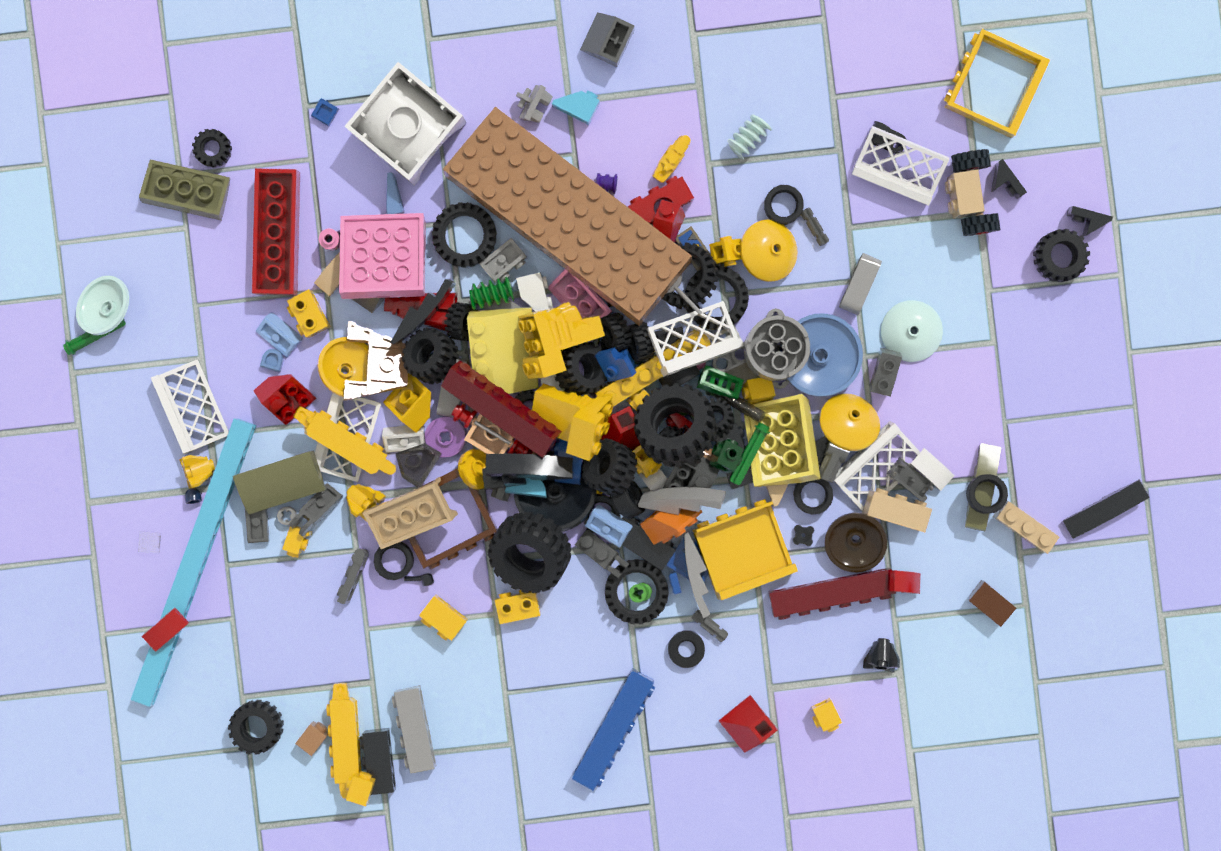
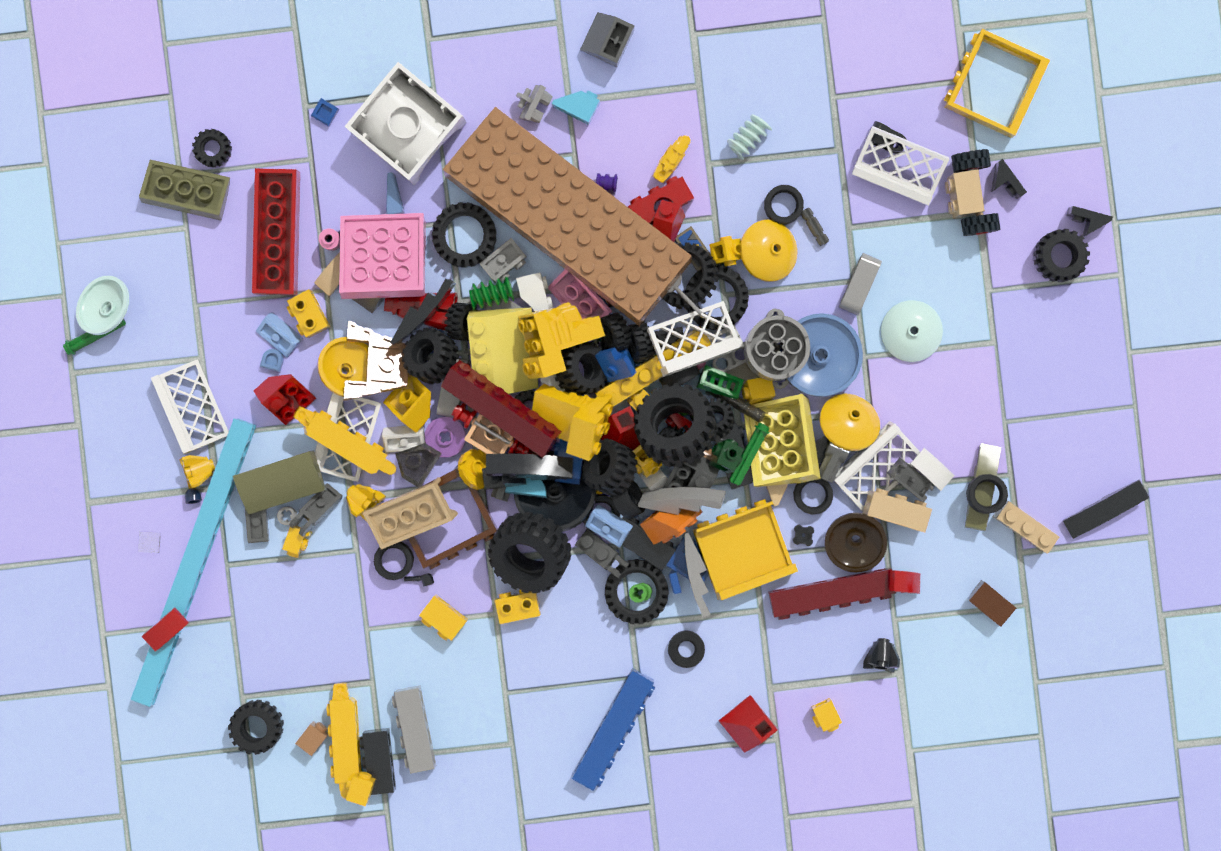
(353, 576): dark grey hinge -> none
(710, 626): dark grey axle -> none
(885, 372): dark grey brick -> none

